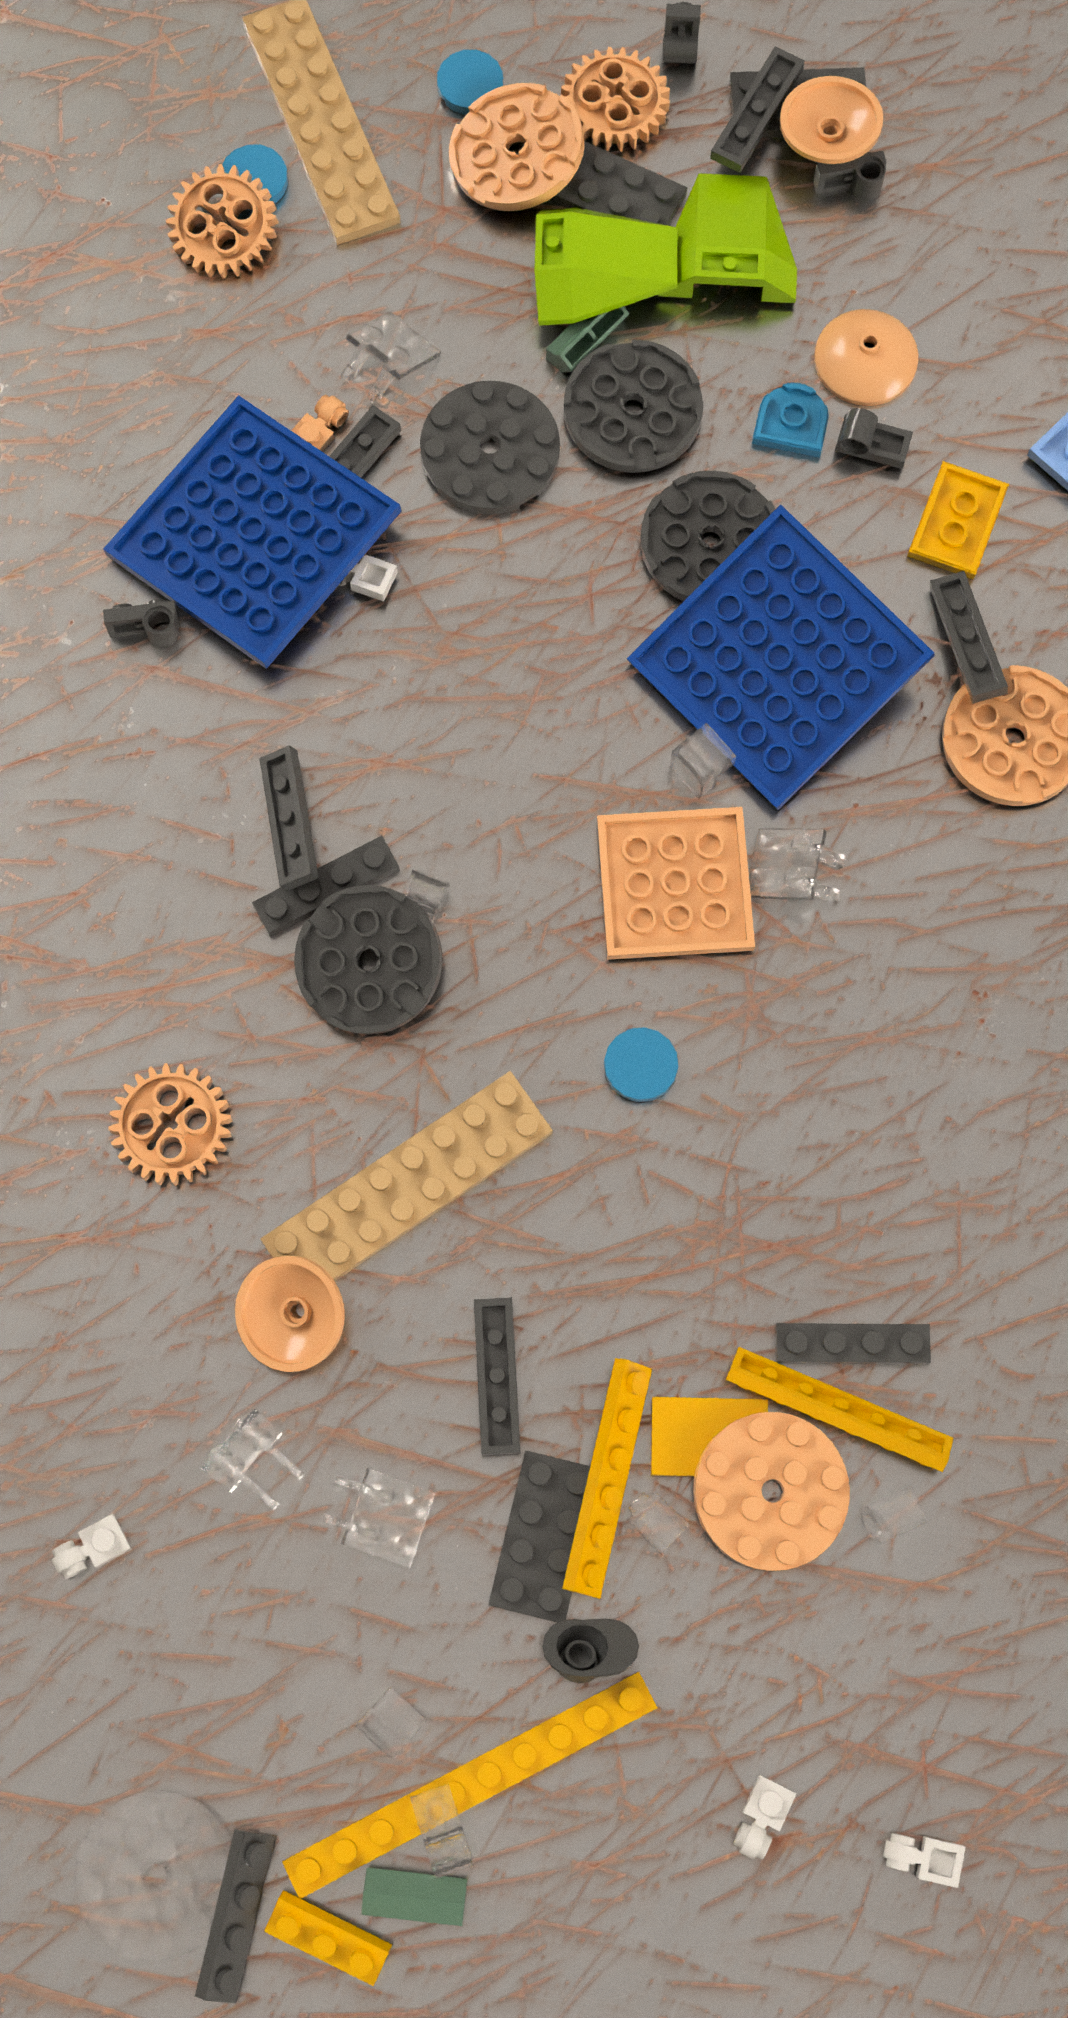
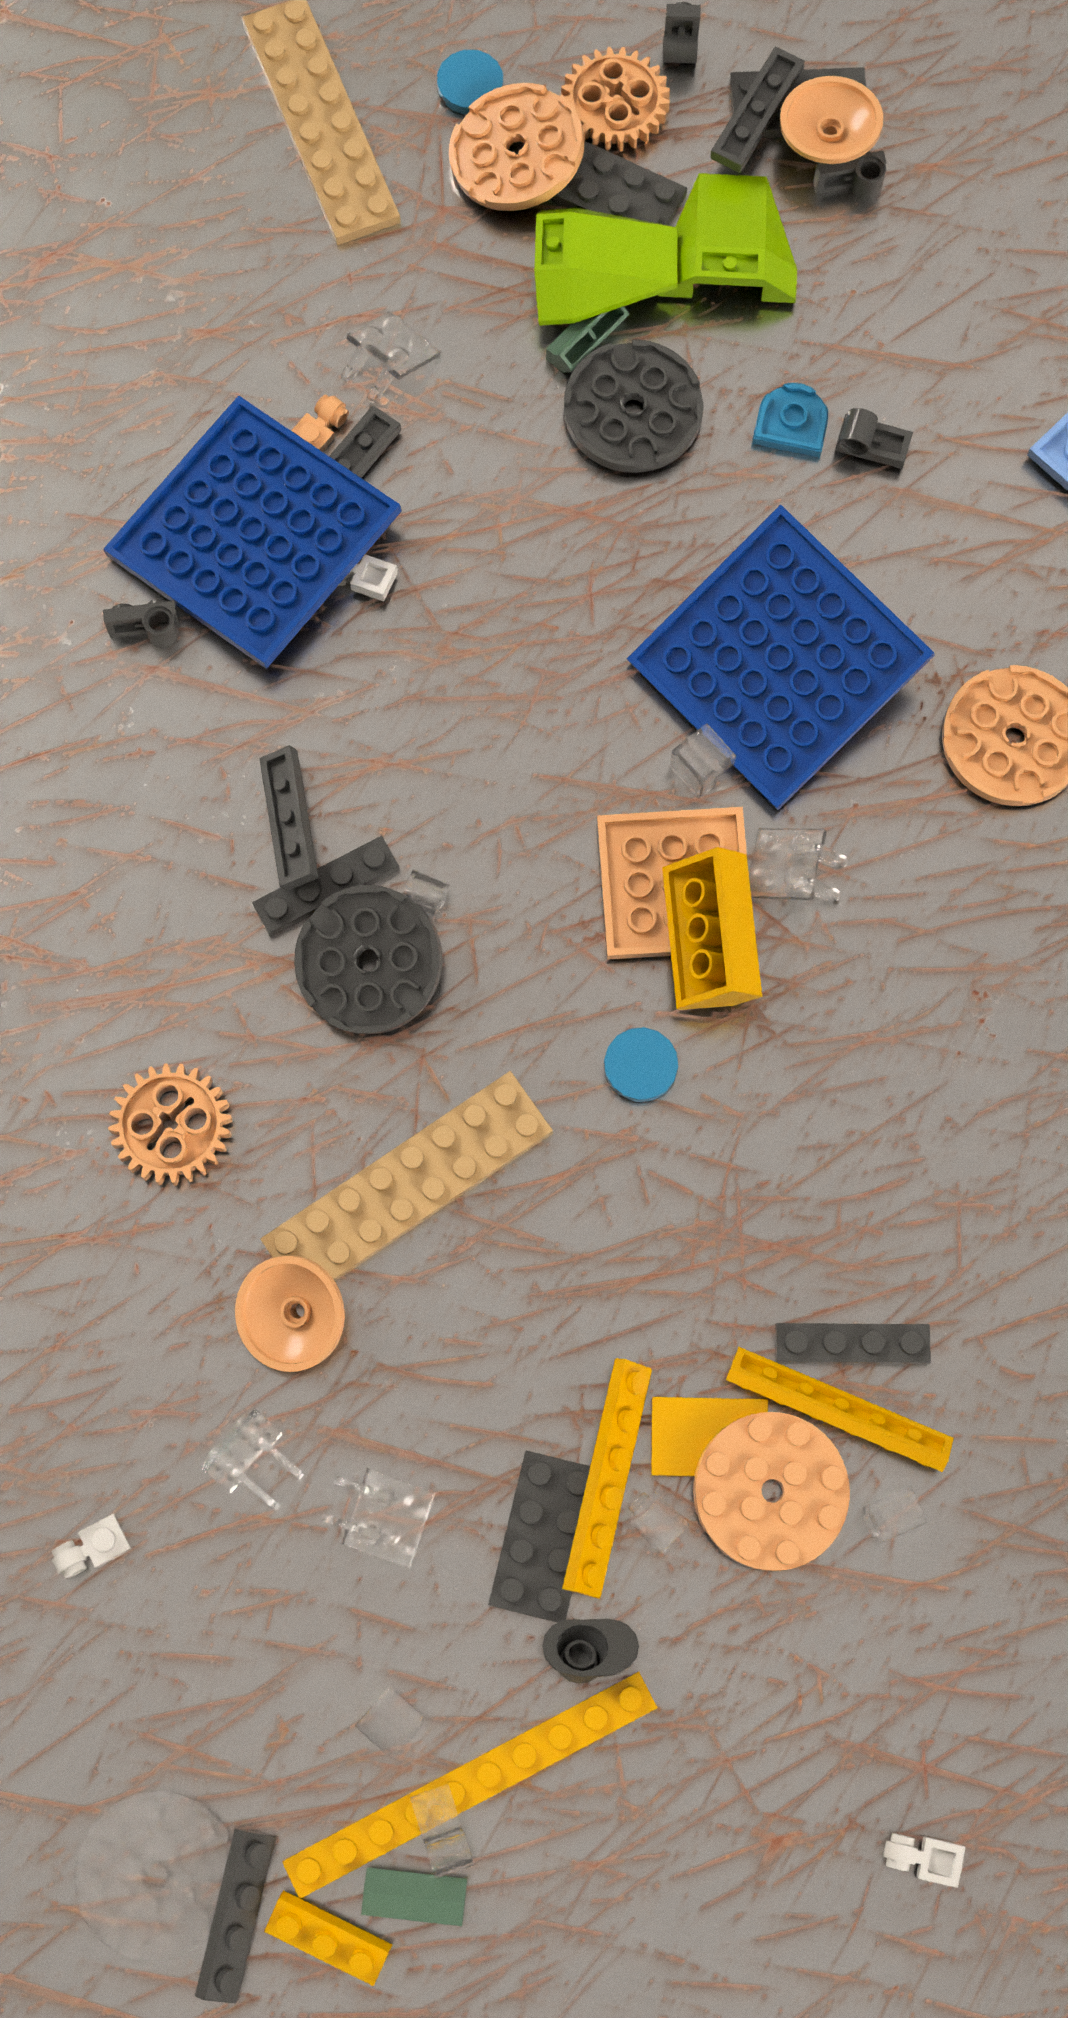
(238, 195): light nougat gear -> none
(262, 164): dark azure tile -> none
(494, 480): dark grey plate -> none
(496, 1376): dark grey plate -> none
(685, 512): dark grey plate -> none
(711, 930): none -> yellow slope
(769, 1807): white plate -> none
(863, 373): light nougat dish -> none
(958, 520): yellow tile -> none
(968, 637): dark grey plate -> none

